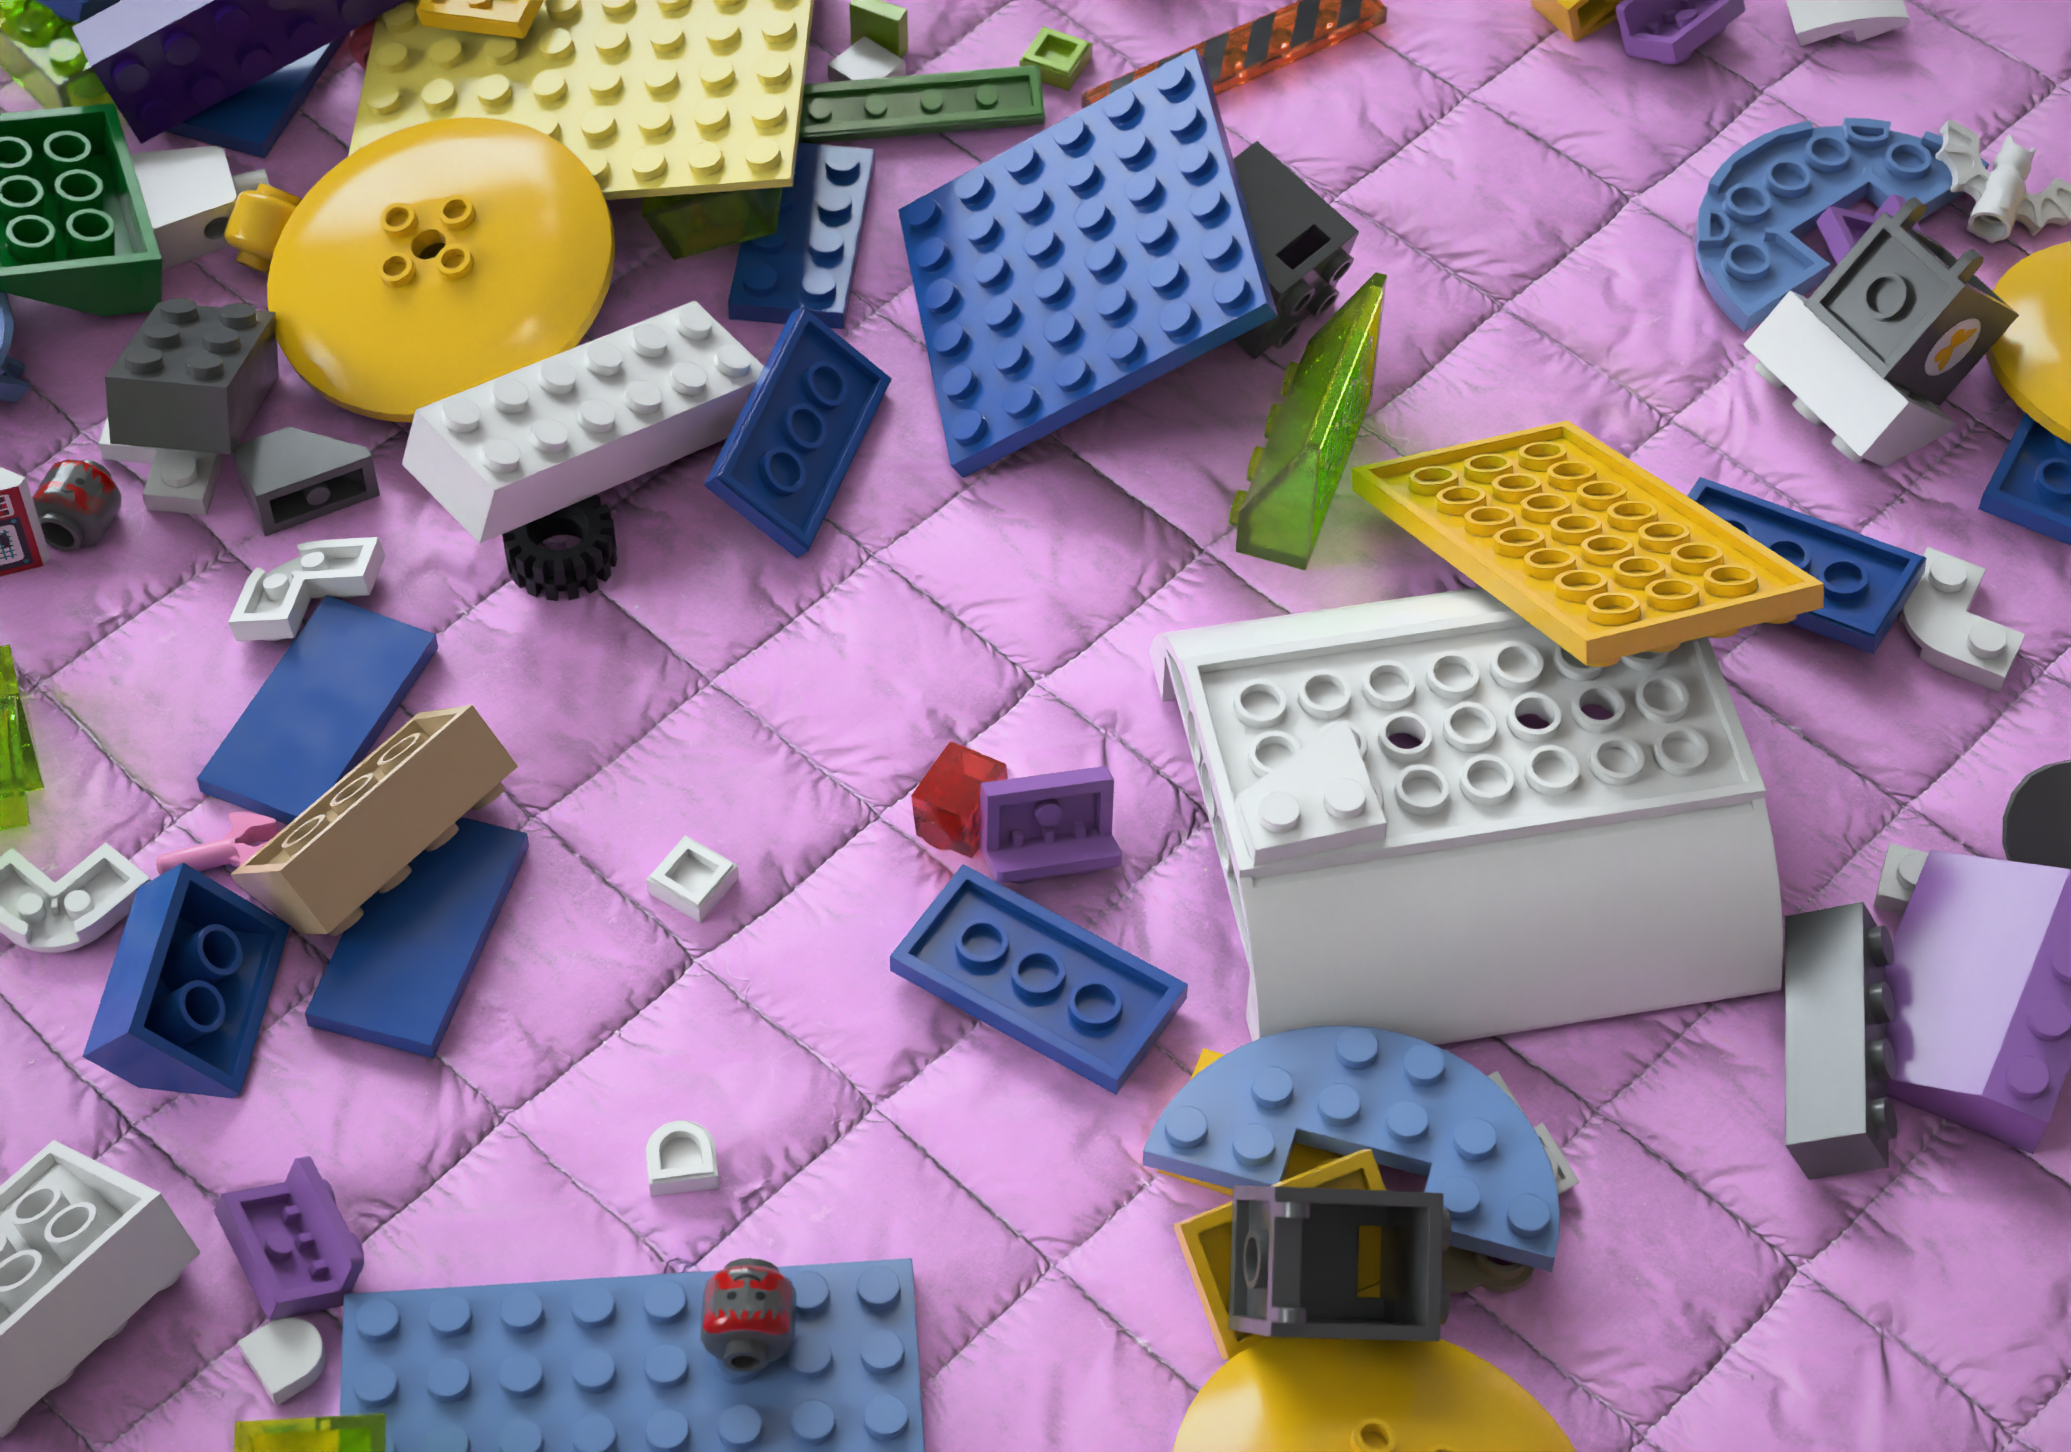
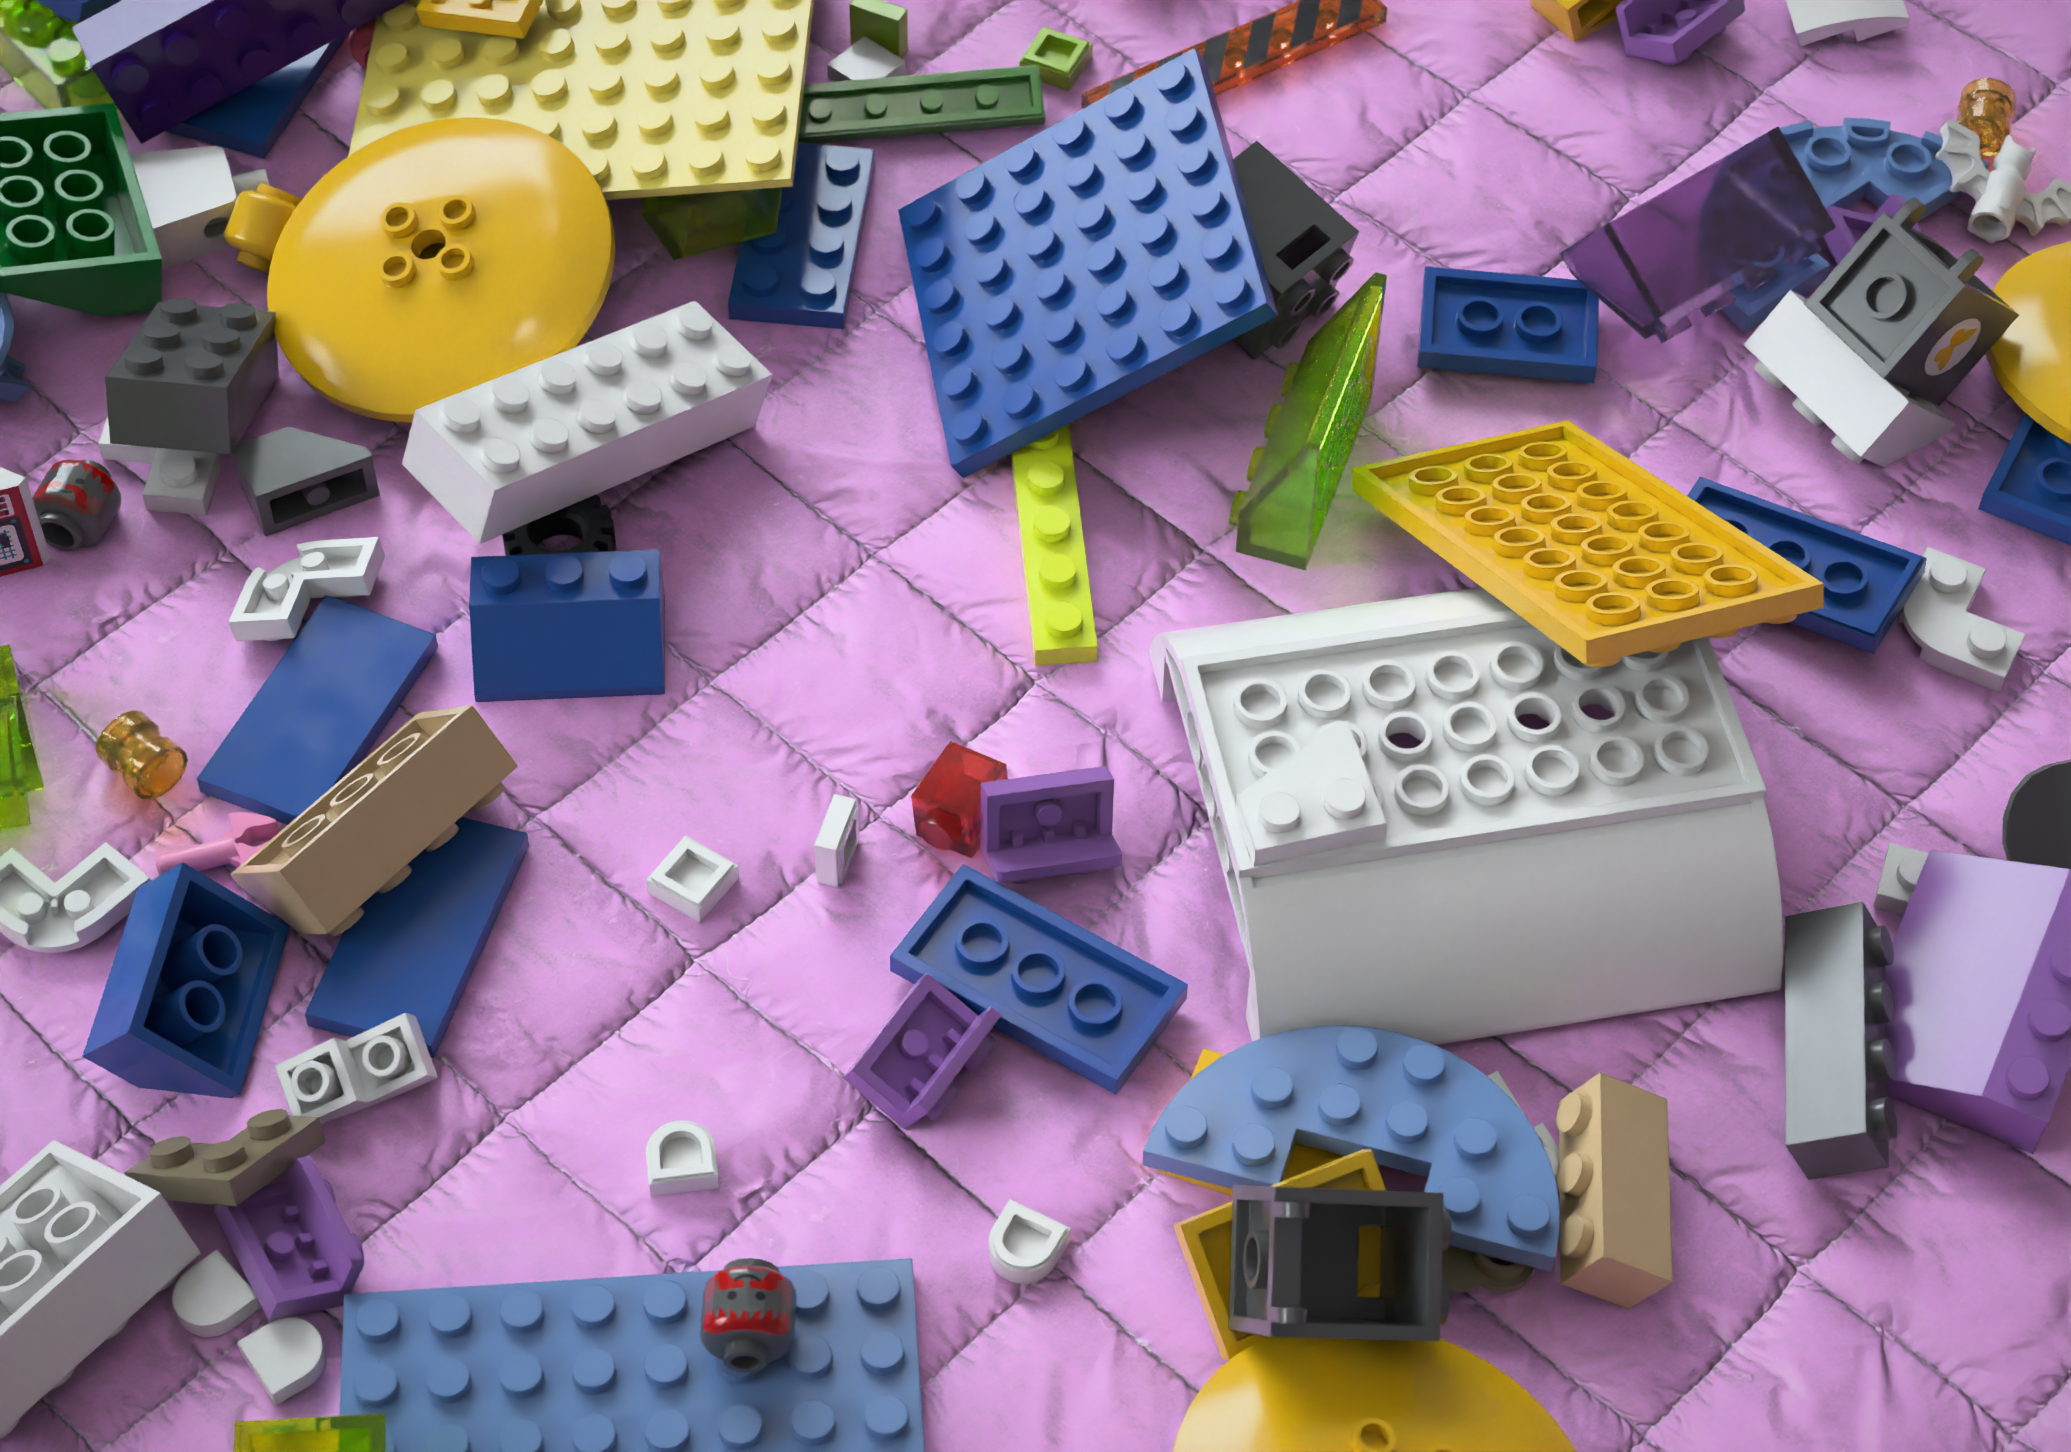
(148, 762): none -> clear yellow wheel
(213, 1297): none -> white tile
(233, 1168): none -> dark tan plate
(357, 1072): none -> white slope
(567, 625): none -> blue slope
(798, 432): blue tile -> none
(837, 841): none -> tile
(921, 1052): none -> medium lavender bracket
(1026, 1244): none -> white tile
(1054, 551): none -> neon yellow plate
(1508, 325): none -> blue plate
(1614, 1191): none -> tan brick
(1703, 239): none -> clear purple windscreen
(1987, 109): none -> clear yellow wheel

